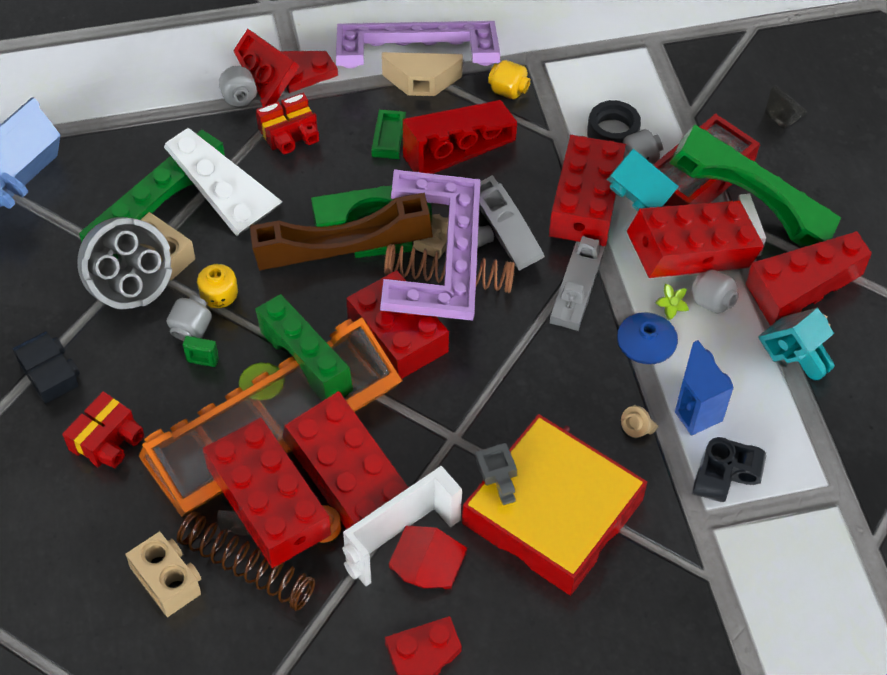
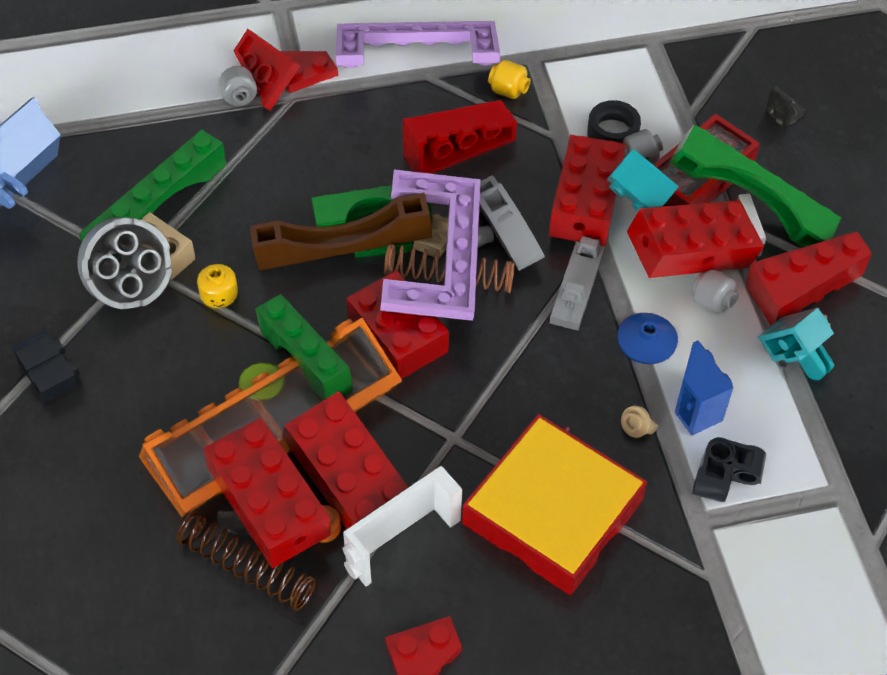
(102, 431): red hips -> none
(158, 576): tan brick -> none
(189, 318): light grey head -> none
(200, 351): green tile -> none
(225, 186): white wing -> none
(288, 123): red hips -> none
(388, 134): green tile -> none
(422, 72): tan slope -> none
(427, 557): red slope -> none
(498, 467): dark grey plate -> none
(672, 301): lime plant -> none

